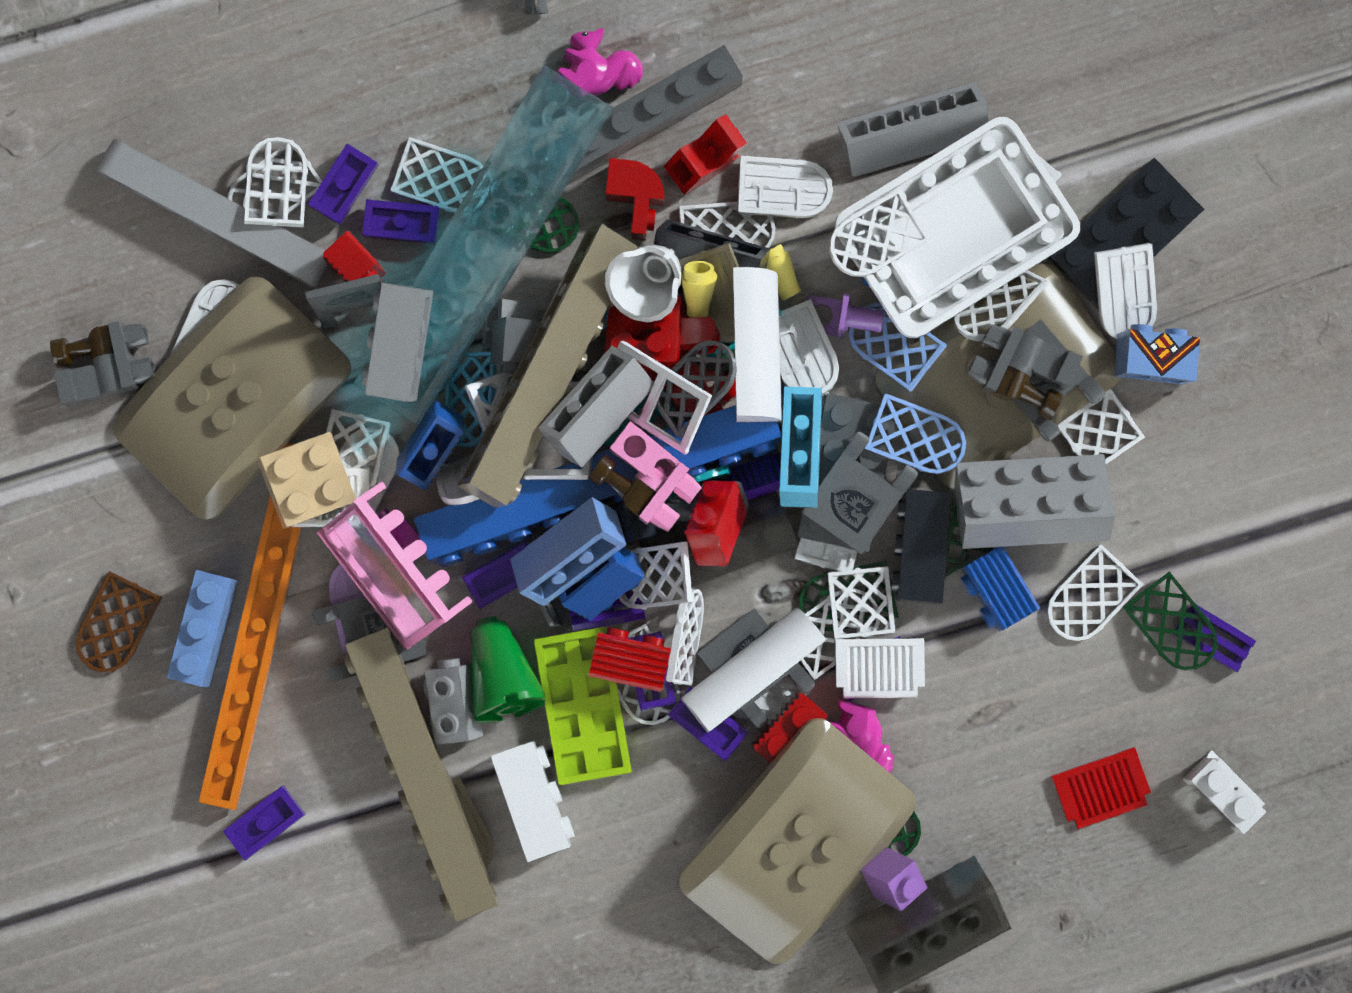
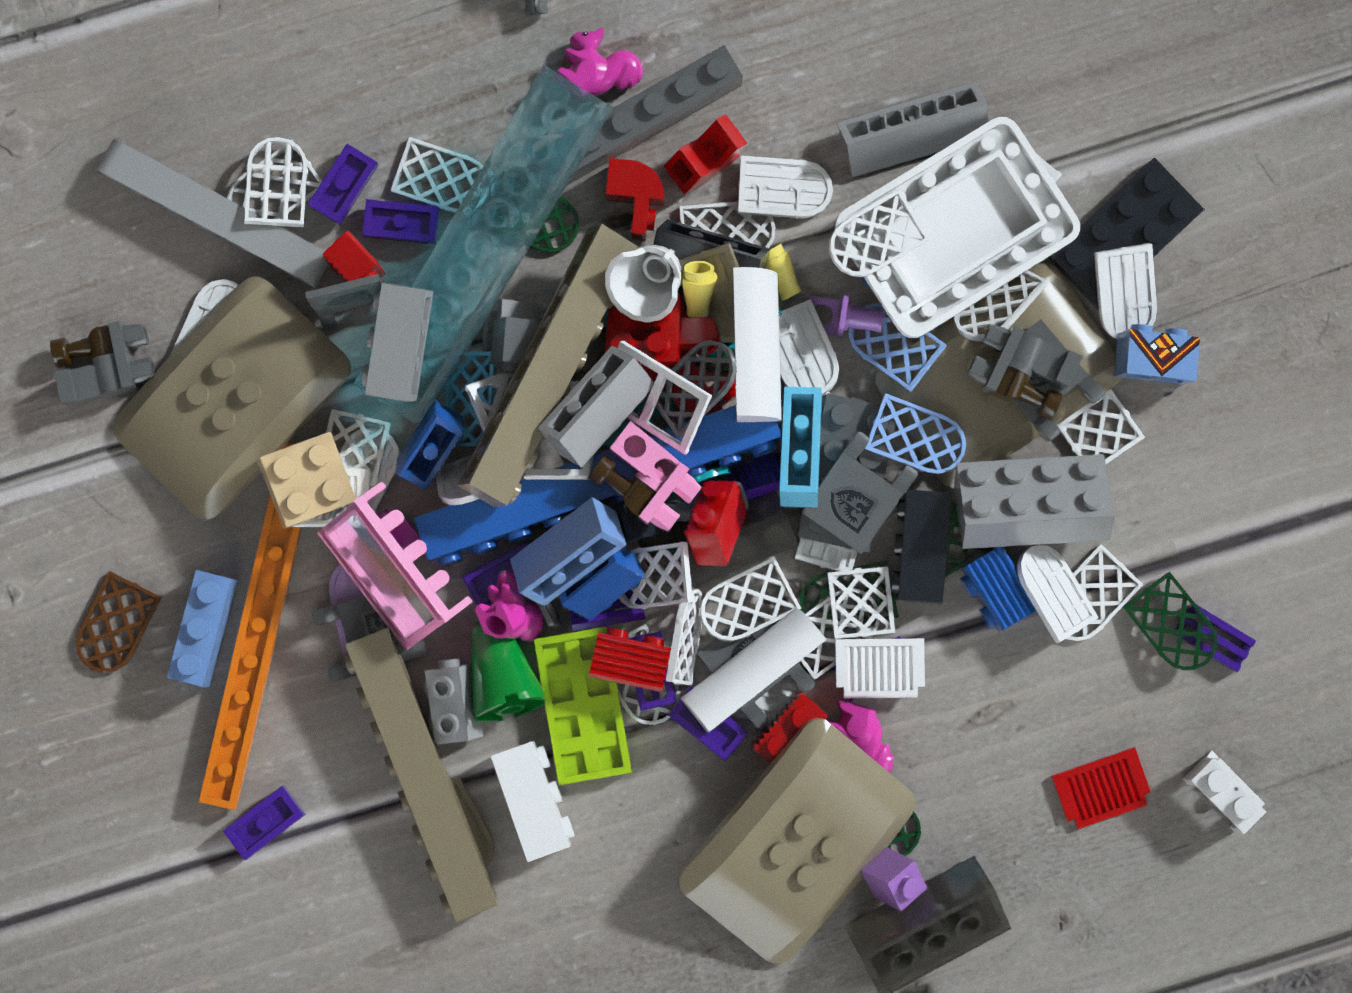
(509, 613): none -> dark pink animal
(728, 584): none -> white window
(1054, 592): none -> white window

